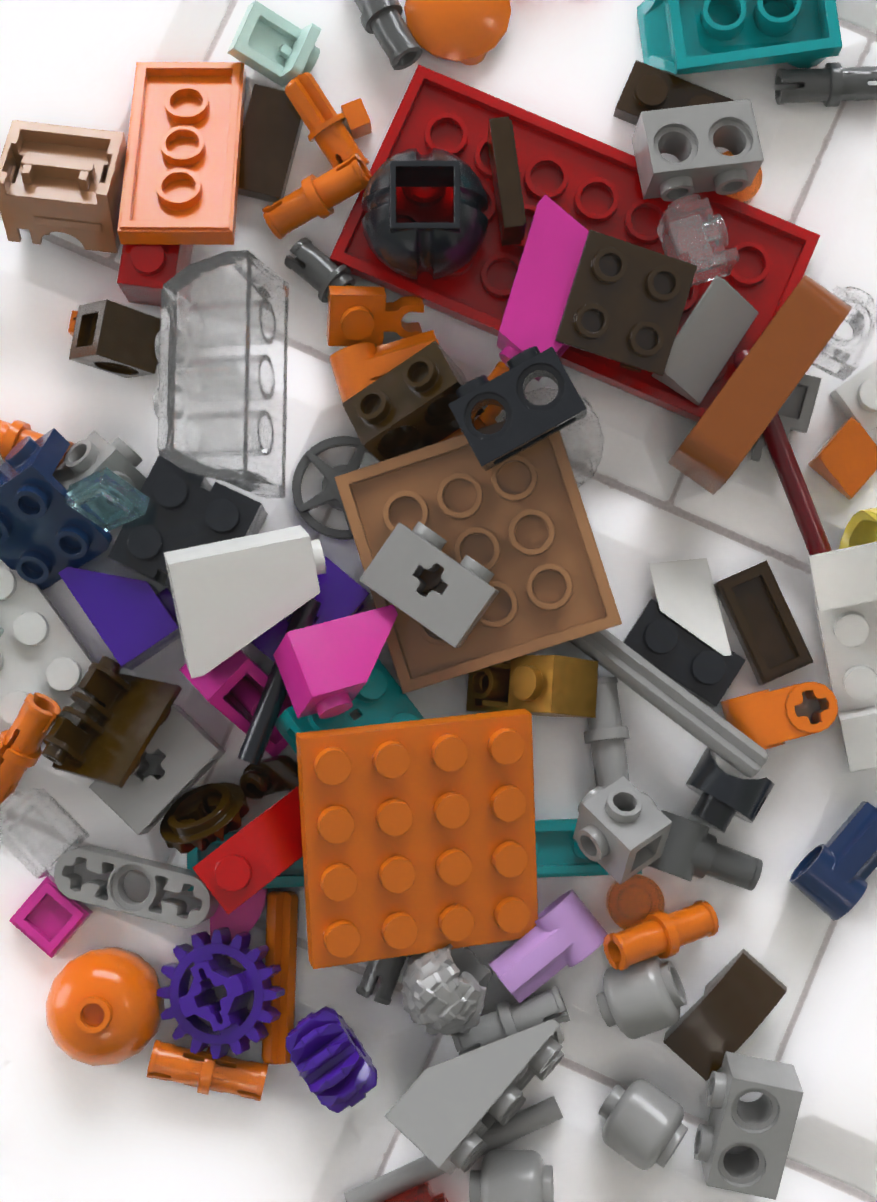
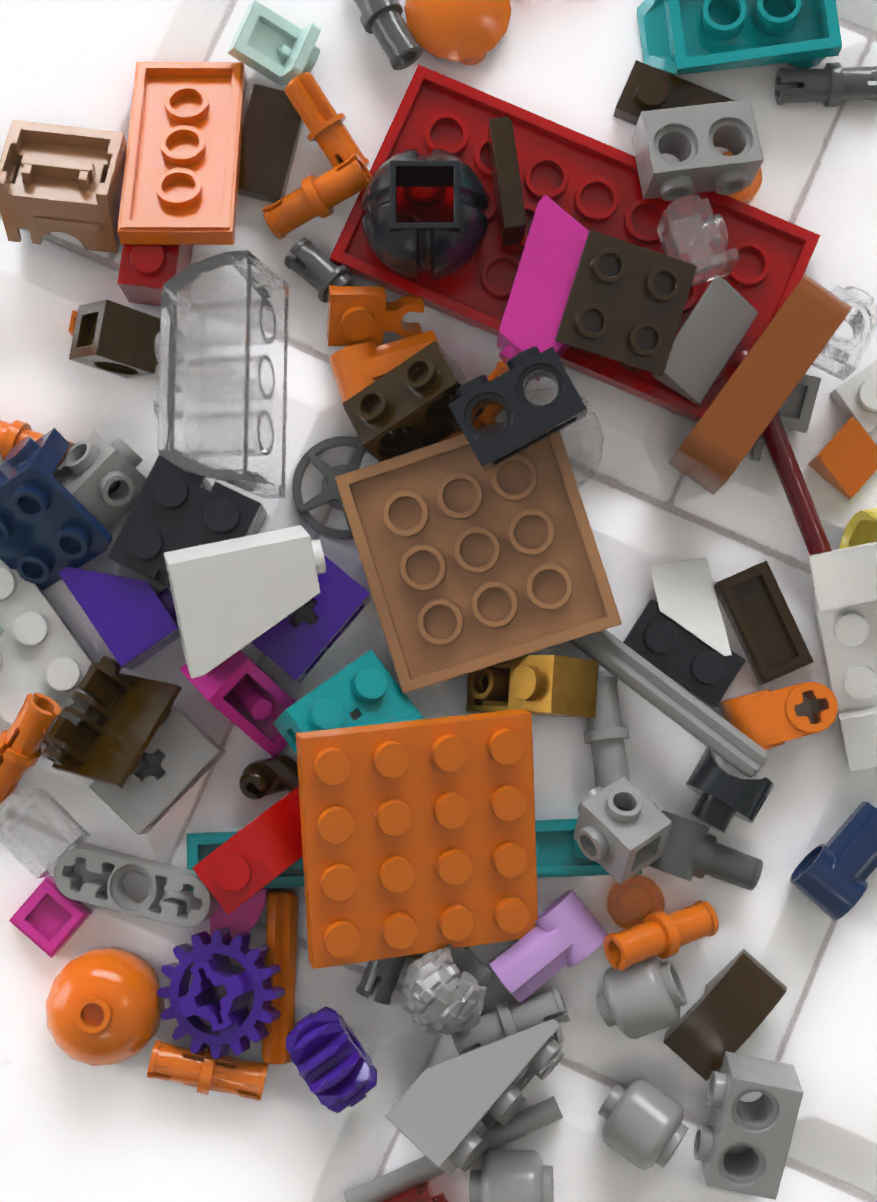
(107, 499): clear light blue tile -> none
(204, 816): dark brown gear -> none
(273, 695): black bar -> none
(332, 660): dark pink slope -> none
(356, 119): orange piece -> none
(397, 578): light grey brick -> none

